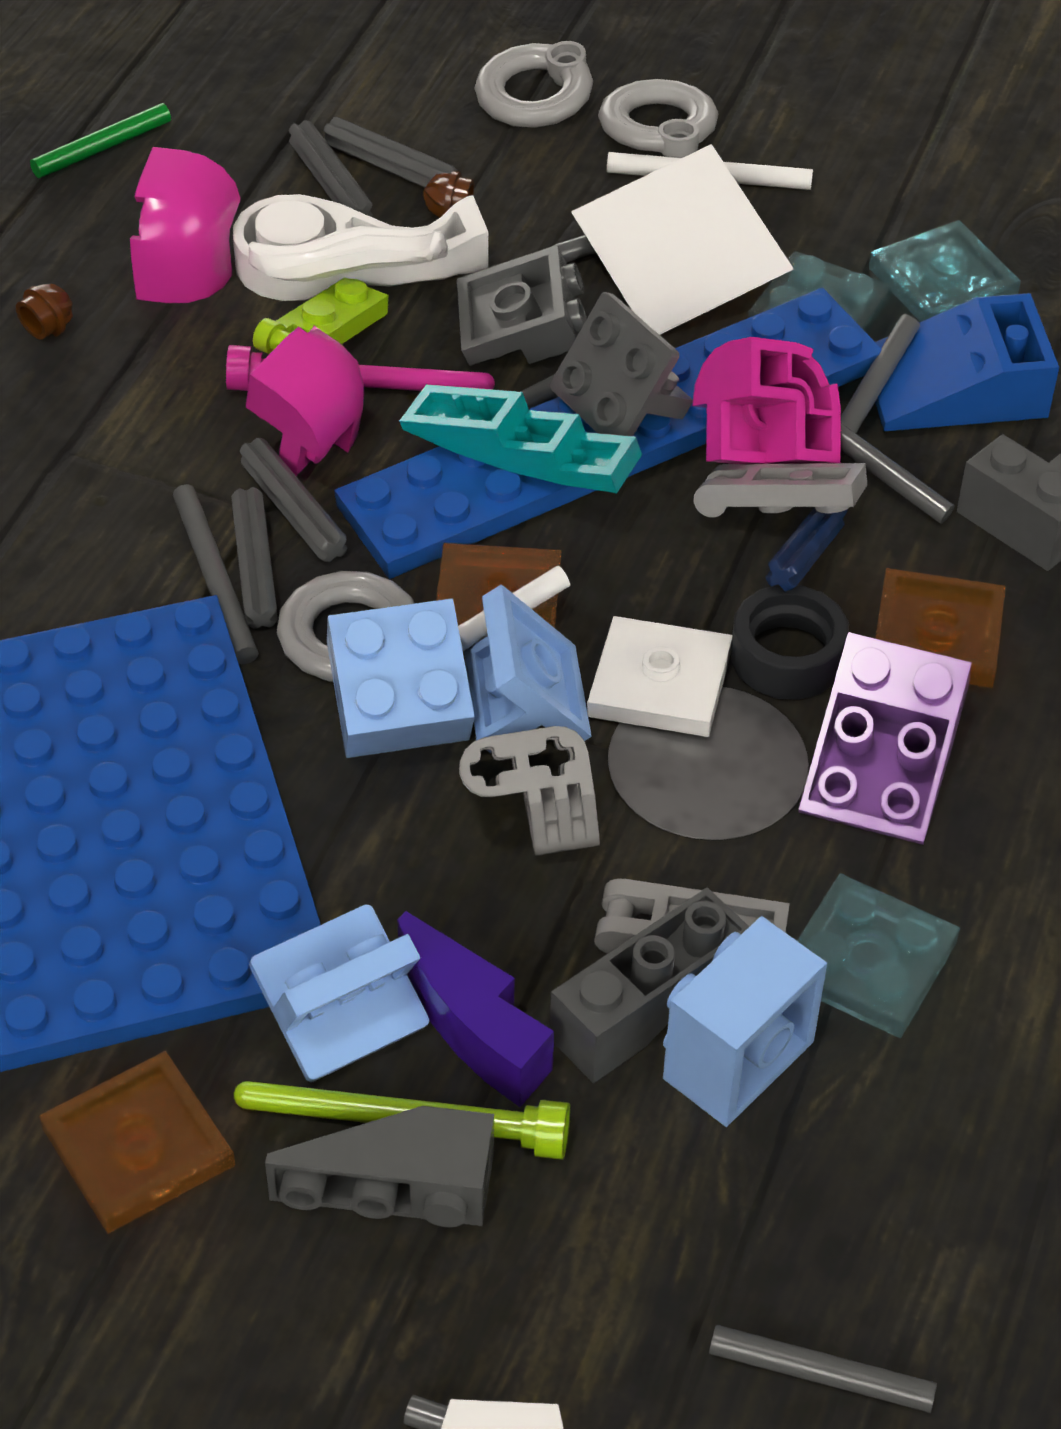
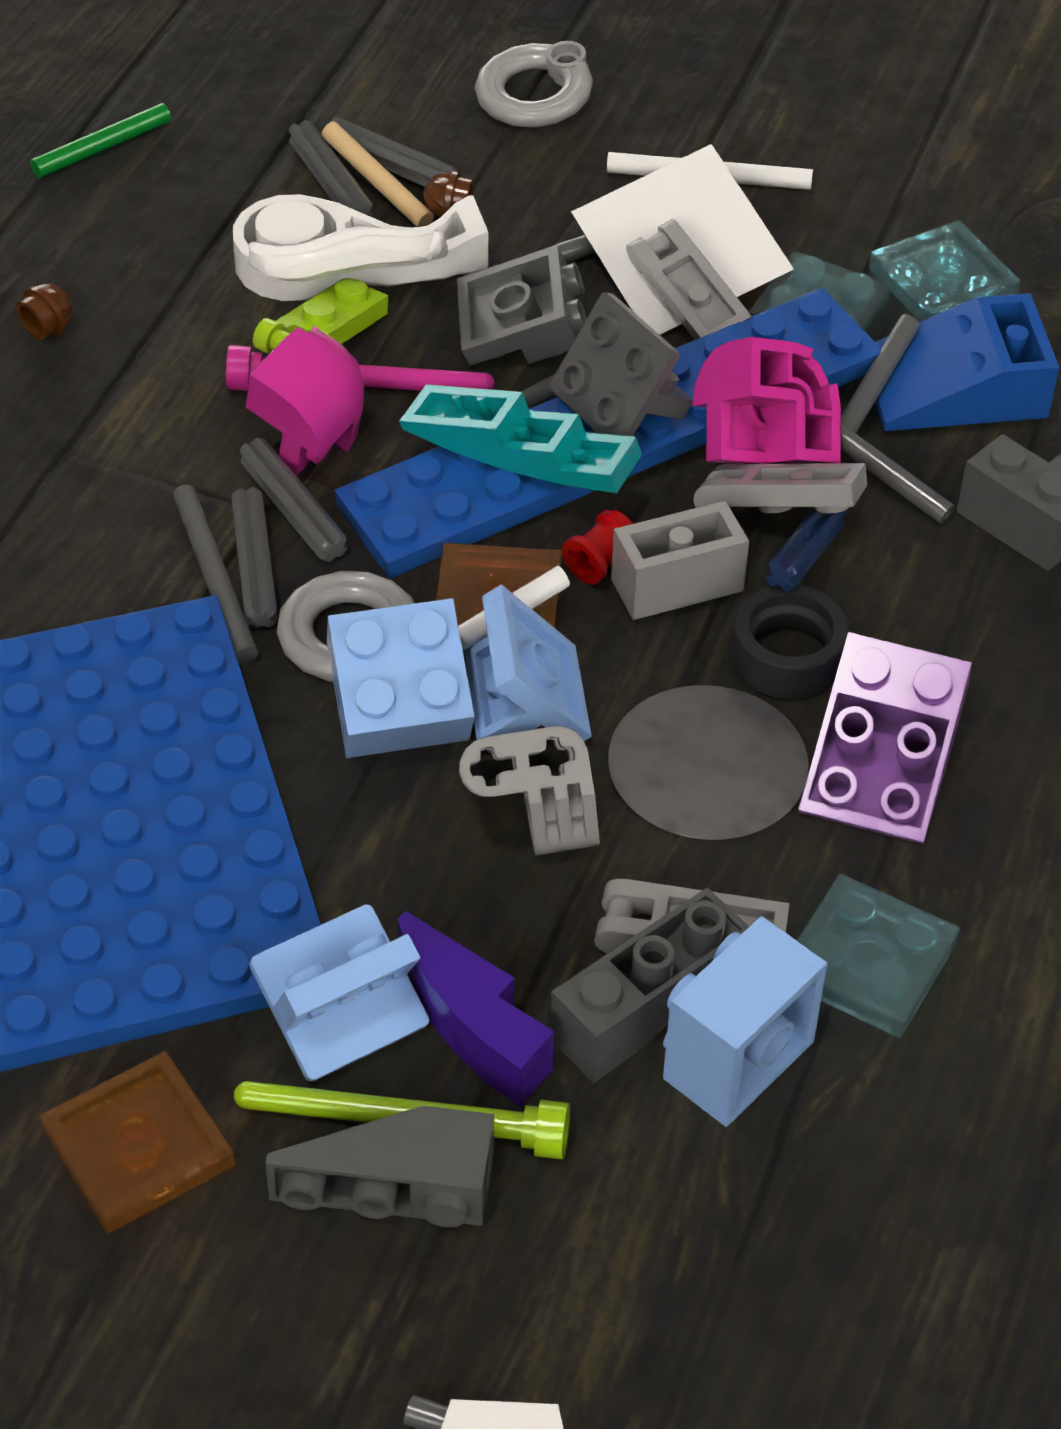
(182, 227): dark pink brick -> none
(377, 175): none -> tan bar
(592, 552): none -> red bush
(660, 676): white plate -> none
(673, 137): light grey piece -> none
(679, 560): none -> light grey brick
(686, 281): none -> light grey plate
(823, 1368): dark grey bar -> none
(944, 618): clear orange plate -> none

